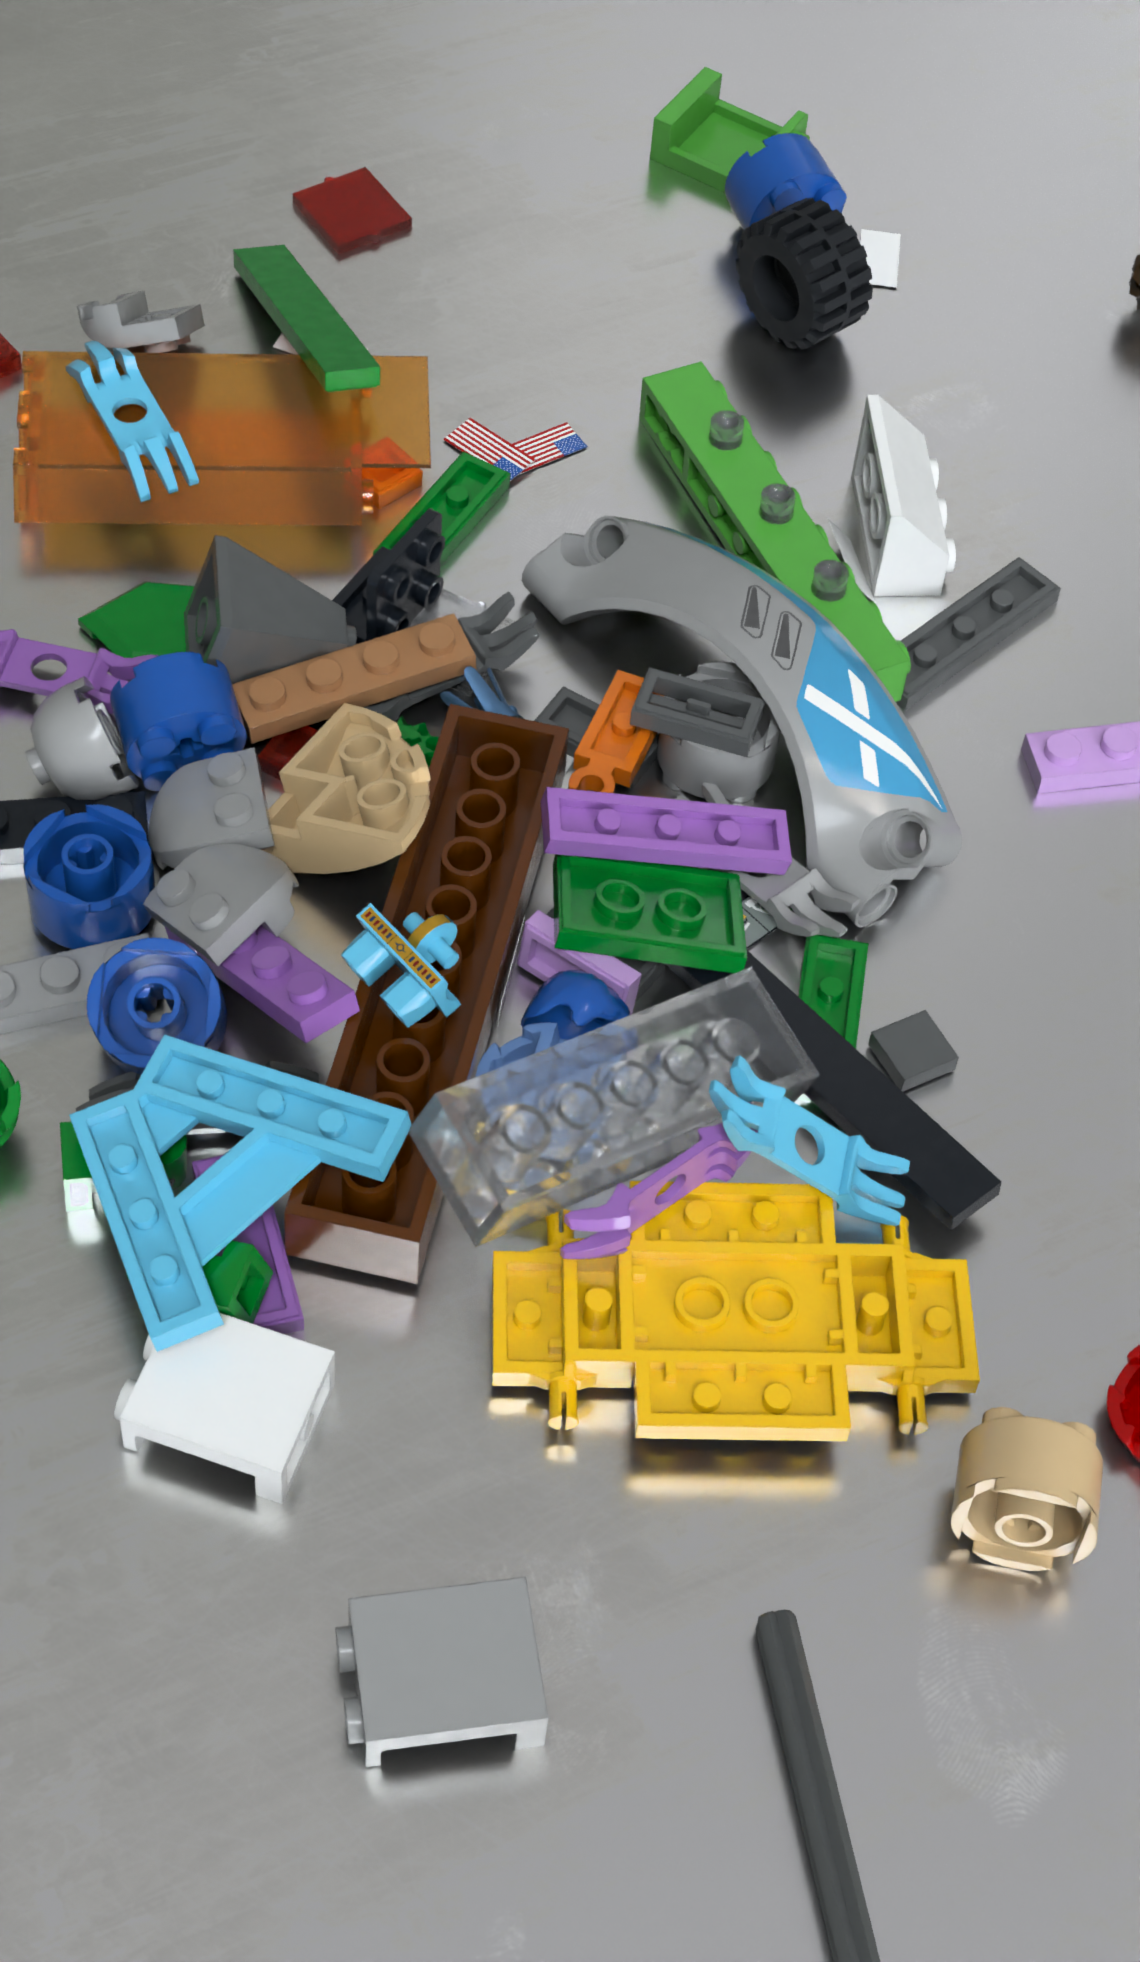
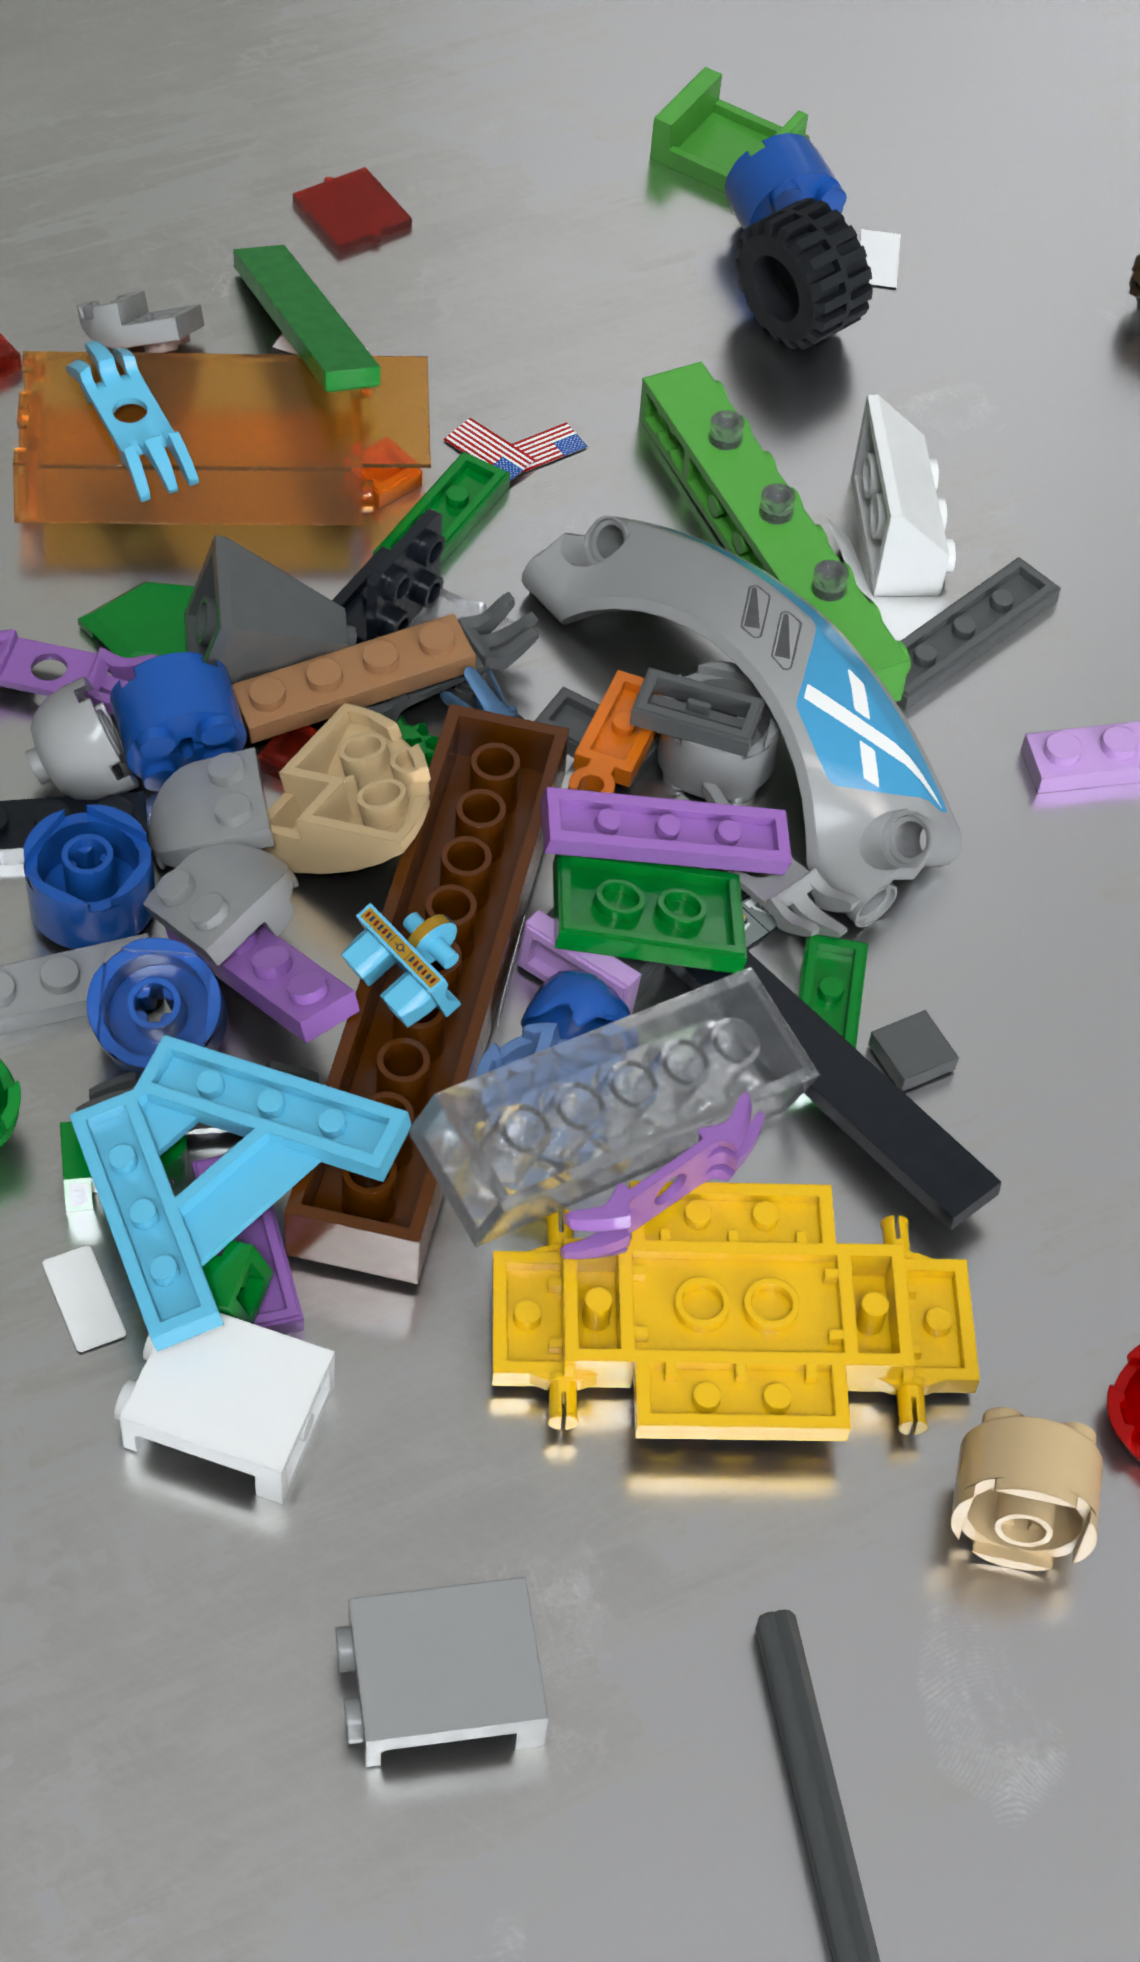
(84, 1298): none -> white sticker
(839, 1155): medium azure piece -> none

